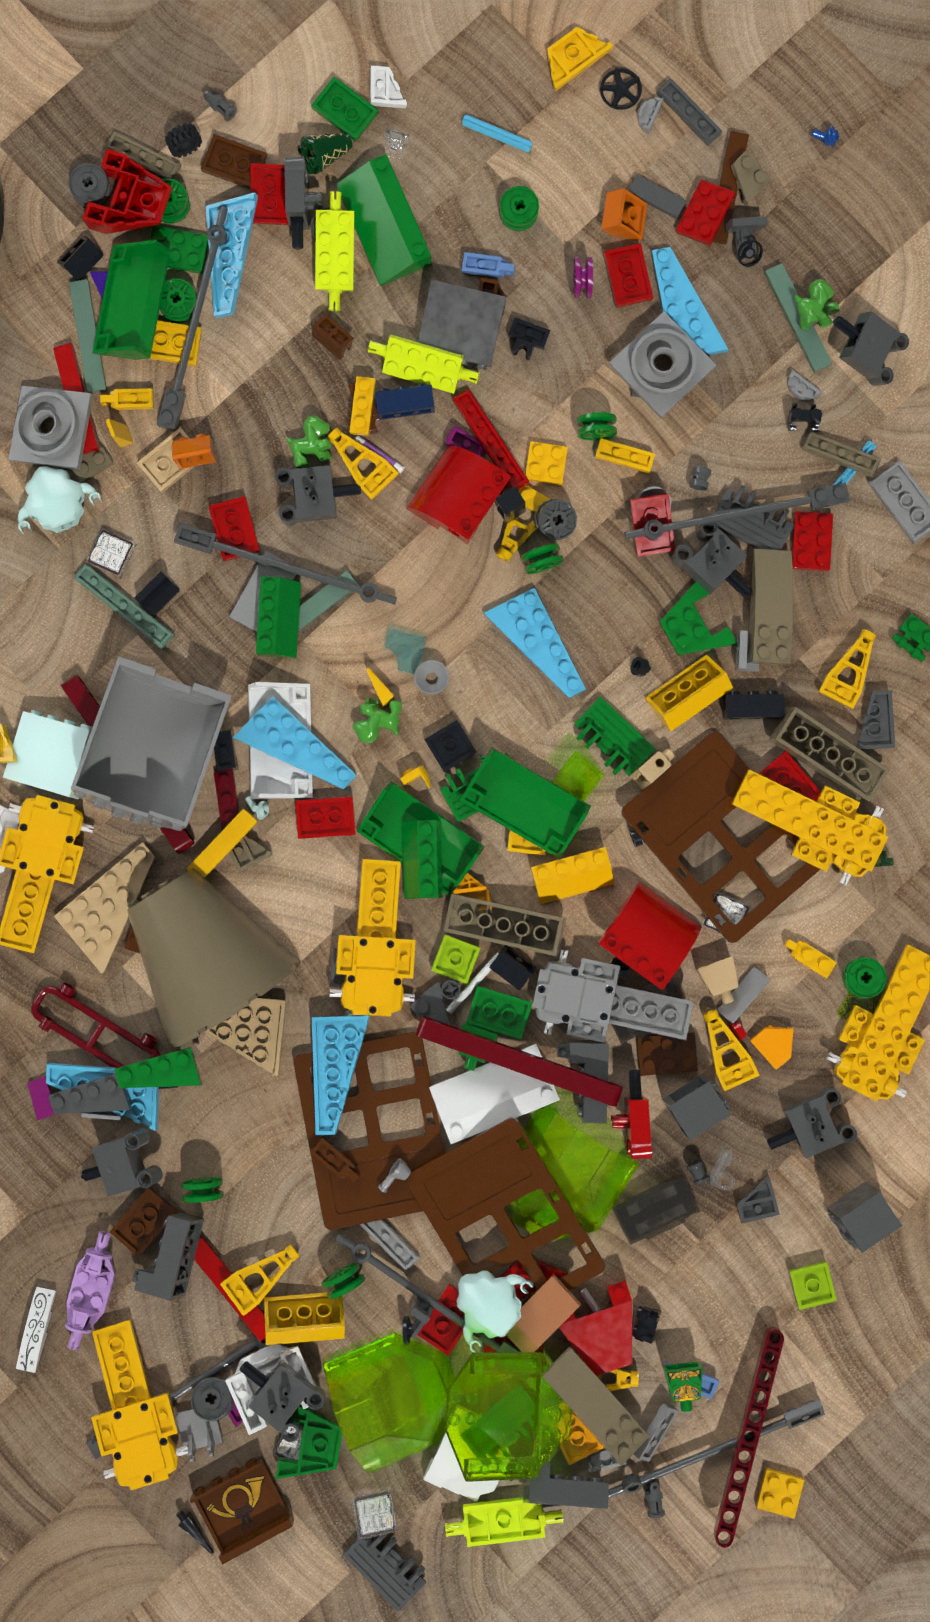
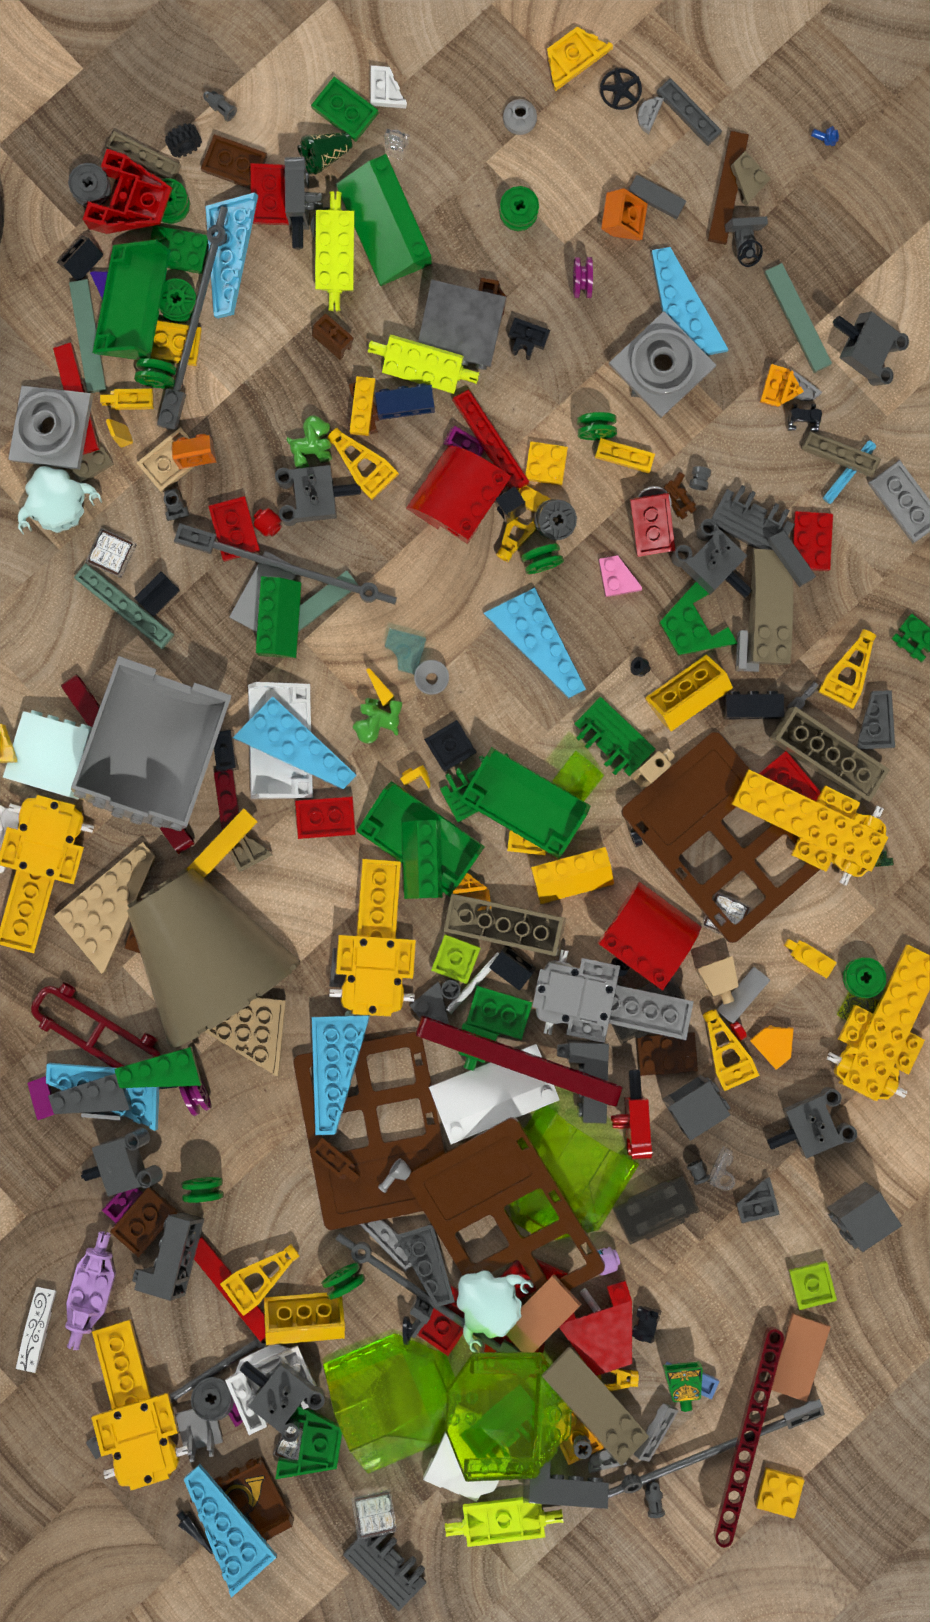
(121, 1204): none -> magenta slope
(155, 373): none -> green wheel
(177, 509): none -> dark grey plate
(194, 1096): none -> magenta wheel
(233, 1539): none -> medium azure wing
(261, 809): light aqua plate -> none
(267, 522): none -> red head
(394, 464): bar -> none
(426, 1259): none -> dark grey wing
(486, 265): medium blue hinge -> none
(497, 133): medium azure axle -> none
(516, 124): none -> light grey piece
(580, 1452): none -> dark grey bush
(610, 1258): none -> lavender head
(617, 577): none -> bright pink wing
(628, 275): red plate -> none
(674, 490): none -> reddish brown piece
(705, 212): red plate -> none
(779, 386): none -> light orange slope
(791, 558): none -> dark grey tile
(799, 702): none -> flat silver piece
(800, 1356): none -> nougat tile
(816, 497): dark grey bar -> none
(817, 306): bright green animal -> none

